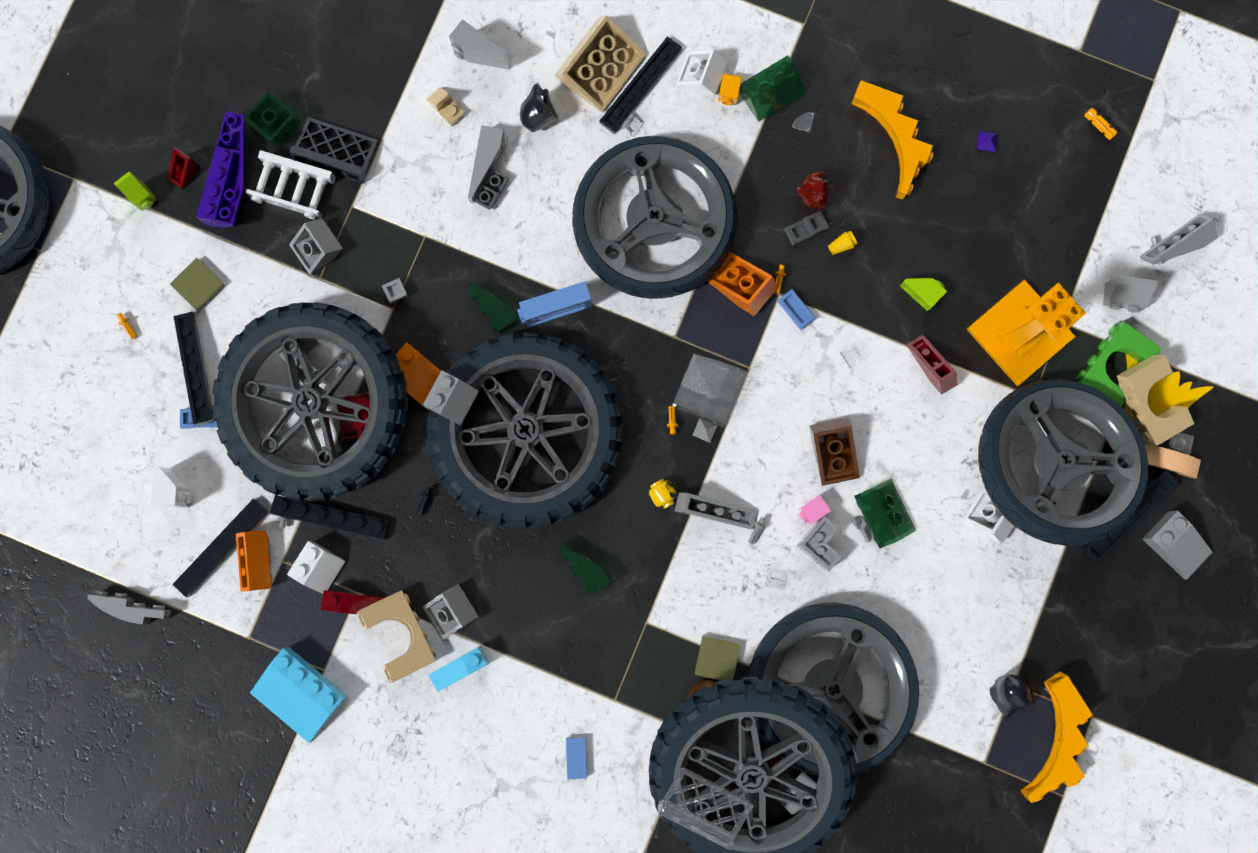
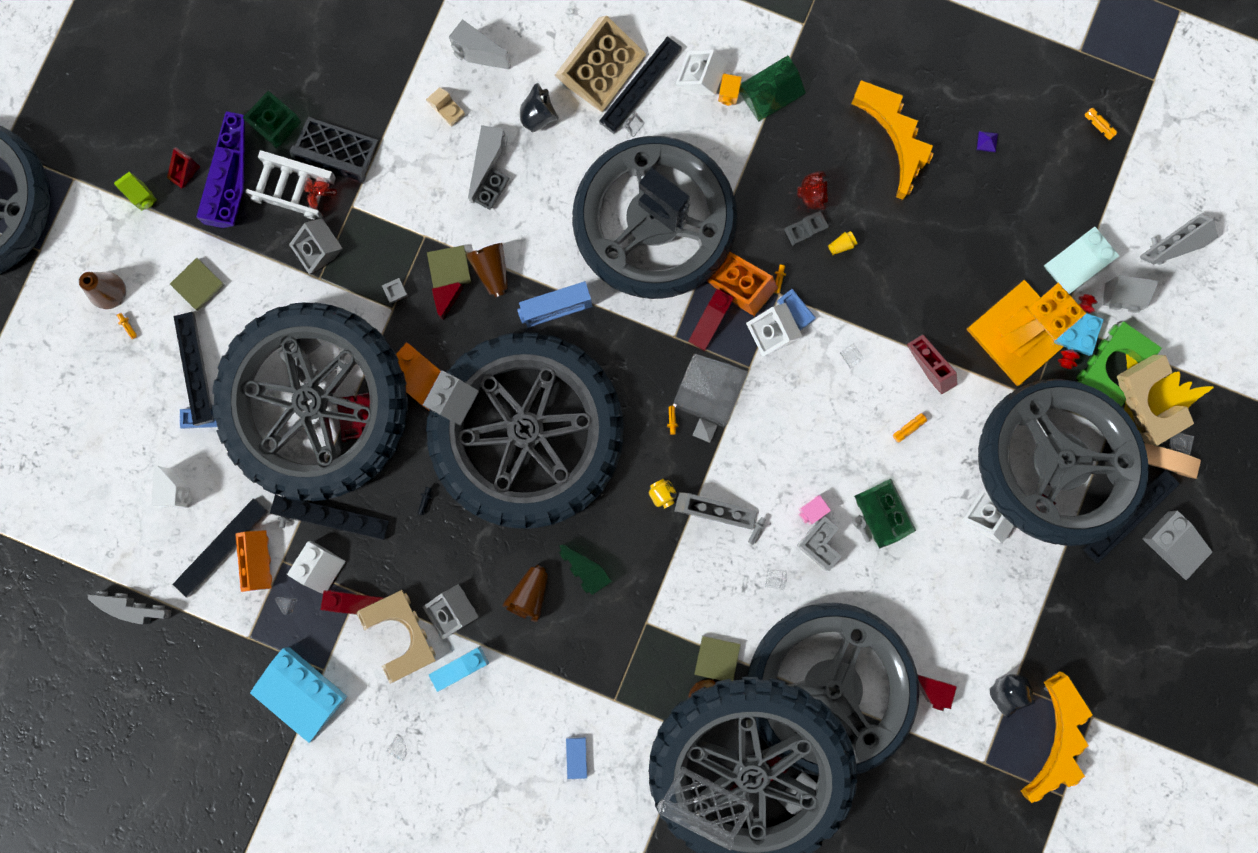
(103, 289): none -> reddish brown cone
(286, 604): none -> clear slope
(318, 188): none -> clear red plant
(445, 297): none -> dark red slope
(449, 266): none -> olive tile
(490, 268): none -> reddish brown cone
(498, 310): clear green slope -> none
(528, 594): none -> reddish brown cone
(664, 200): none -> black arch
(711, 319): none -> dark red slope
(774, 329): none -> white slope
(804, 122): clear tile -> none
(834, 451): reddish brown slope -> none
(910, 427): none -> light orange axle
(924, 291): lime slope -> none
(937, 692): none -> dark red slope
(1081, 260): none -> light aqua slope
(1081, 335): none -> medium azure plate

